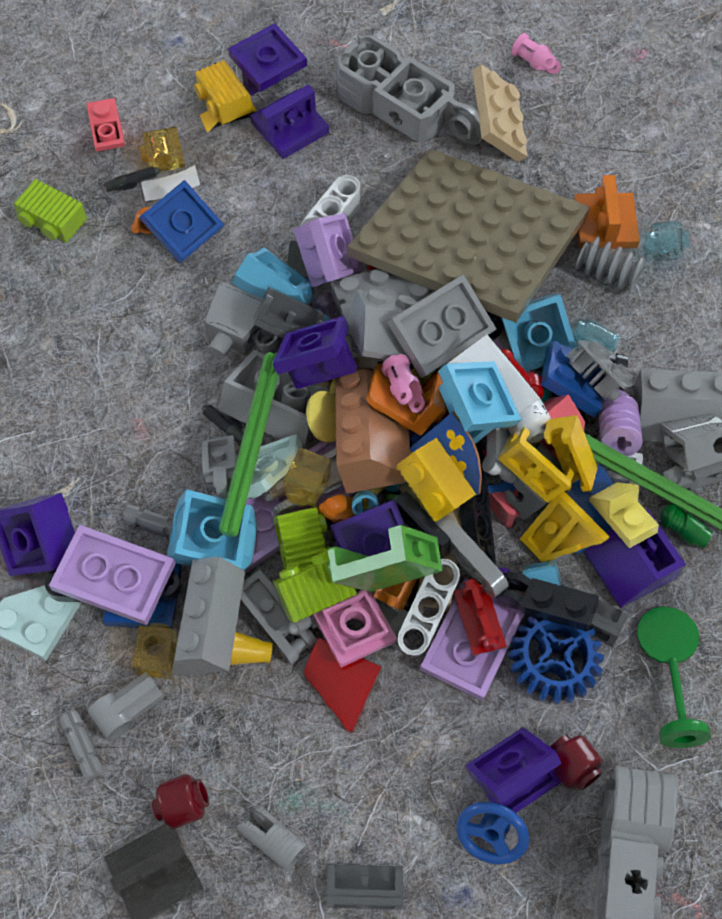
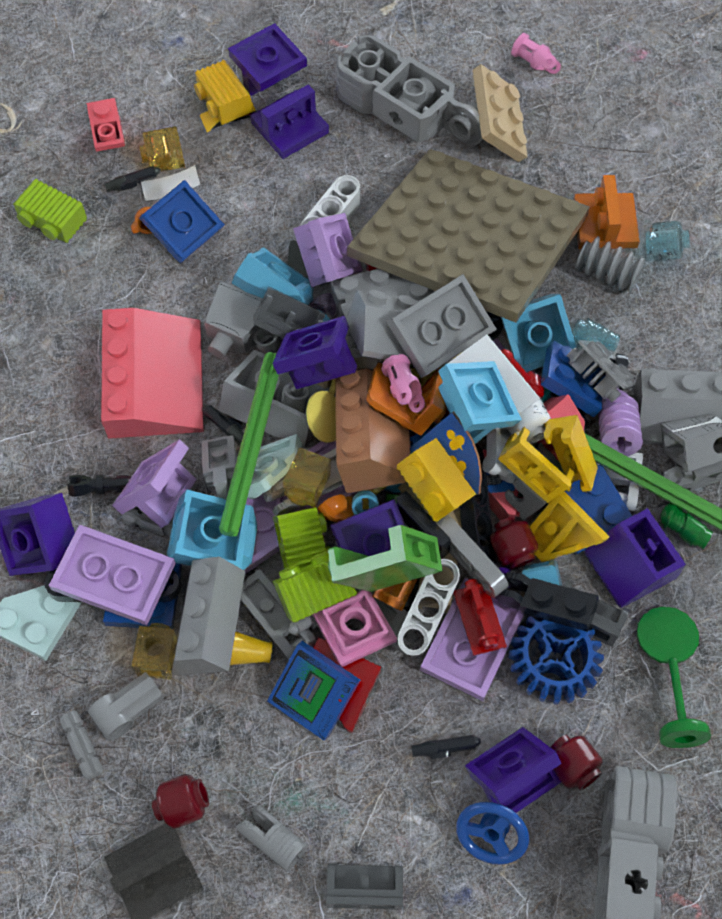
(82, 485): none -> black piece
(150, 373): none -> coral slope
(157, 485): none -> lavender bracket
(313, 690): none -> blue tile
(444, 747): none -> black piece
(513, 543): none -> dark red head
(624, 513): light yellow slope -> none

